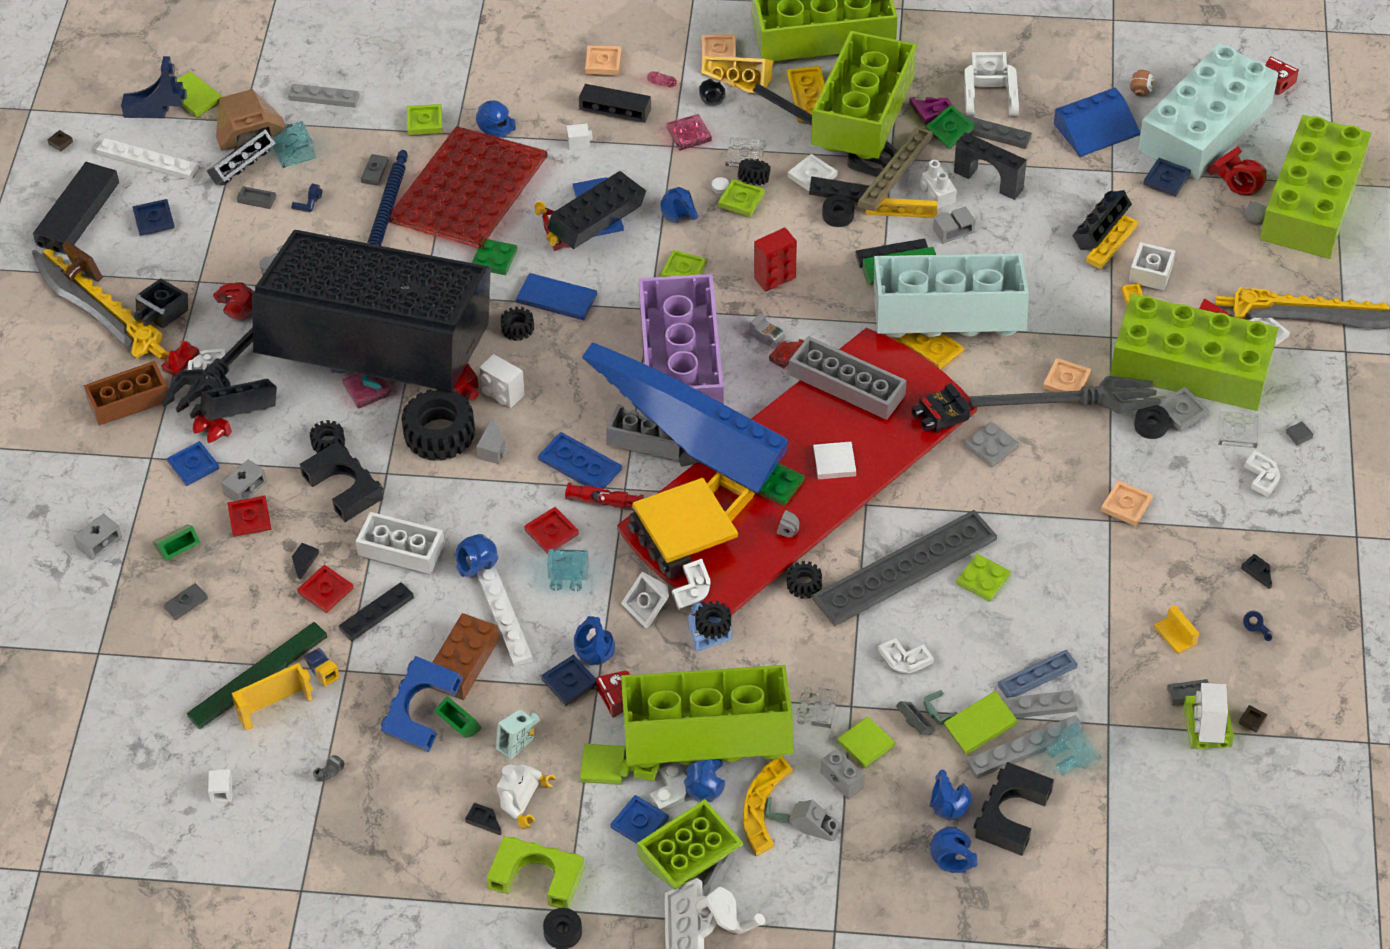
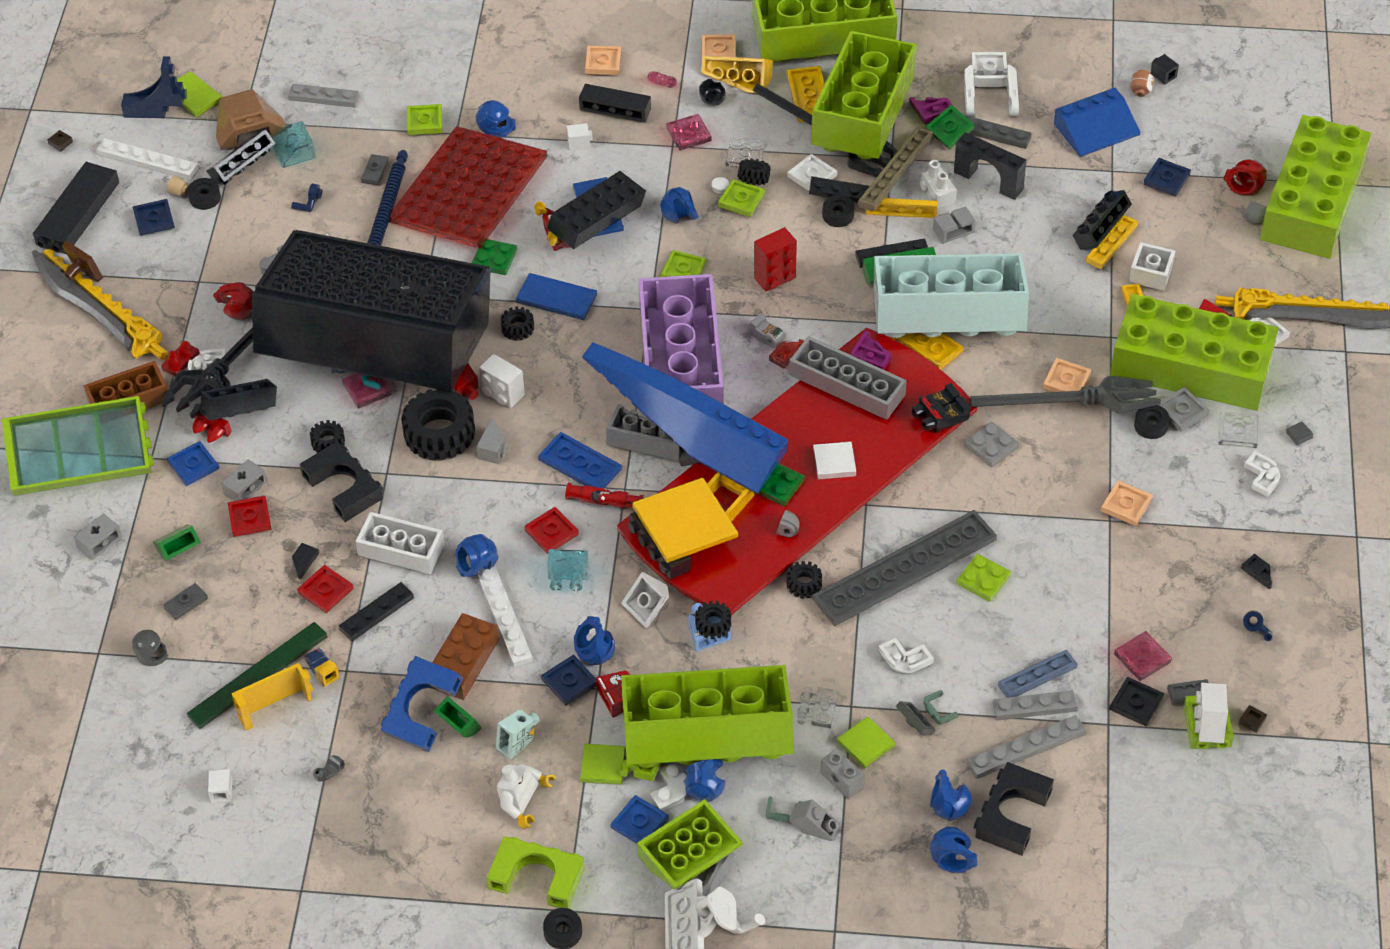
(77, 445): none -> clear light blue window
(145, 644): none -> dark grey helmet
(160, 304): black hinge -> none
(177, 186): none -> tan hat
(206, 201): none -> black tyre
(256, 197): dark grey tile -> none
(483, 818): black tile -> none
(696, 589): white plate -> none
(756, 801): yellow tile -> none
(871, 351): none -> magenta wing
(980, 722): lime tile -> none
(1080, 745): clear light blue brick -> none
(1136, 701): none -> black tile
(1142, 656): none -> clear pink plate
(1164, 69): none -> black brick
(1177, 630): yellow panel -> none
(1208, 110): light aqua brick -> none
(1220, 166): red tile -> none
(1286, 74): red torso -> none

